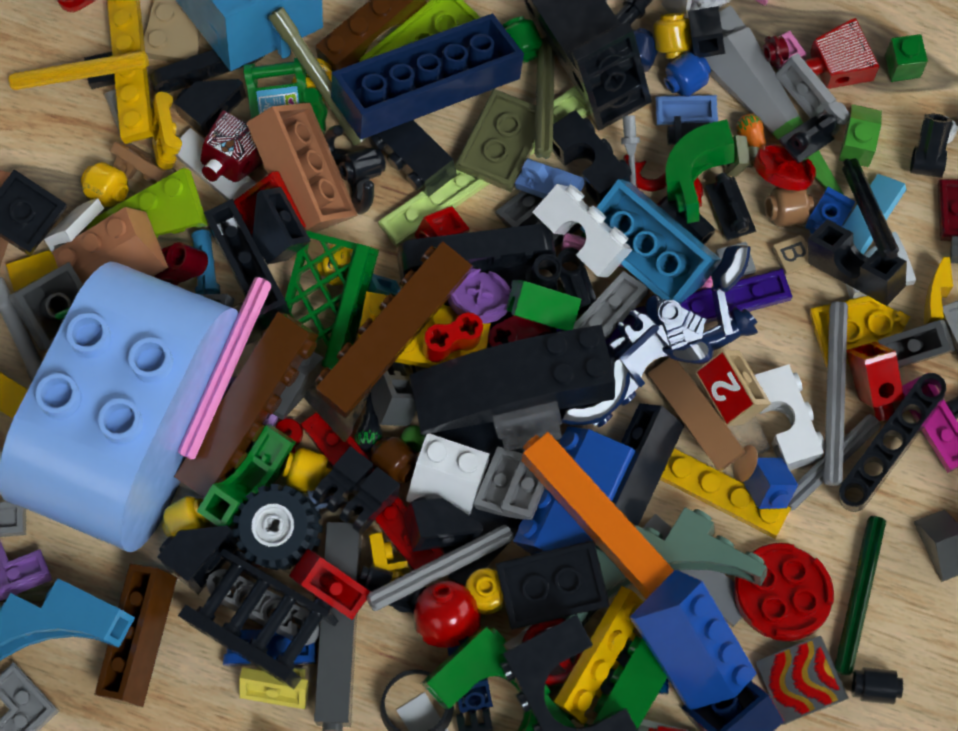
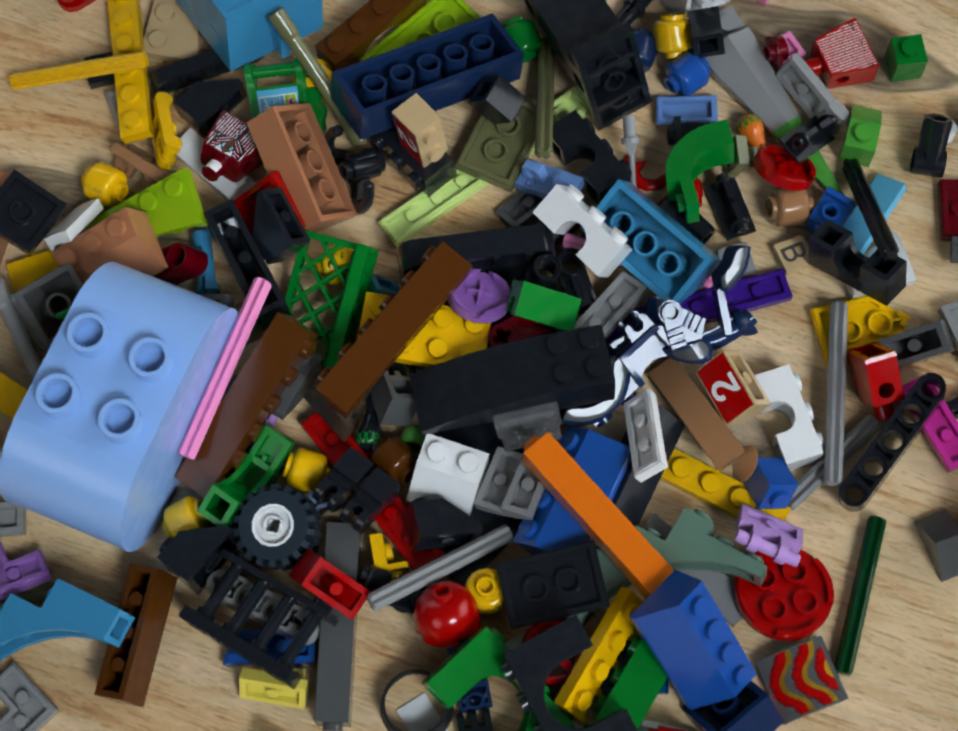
(292, 426): red piece -> none
(420, 130): none -> tan brick
(441, 223): red bracket -> none
(452, 337): red axle -> none
(497, 99): none -> black brick
(645, 435): none -> white tile
(768, 535): none -> lavender plate
(877, 685): black brick -> none
(939, 288): yellow slope -> none

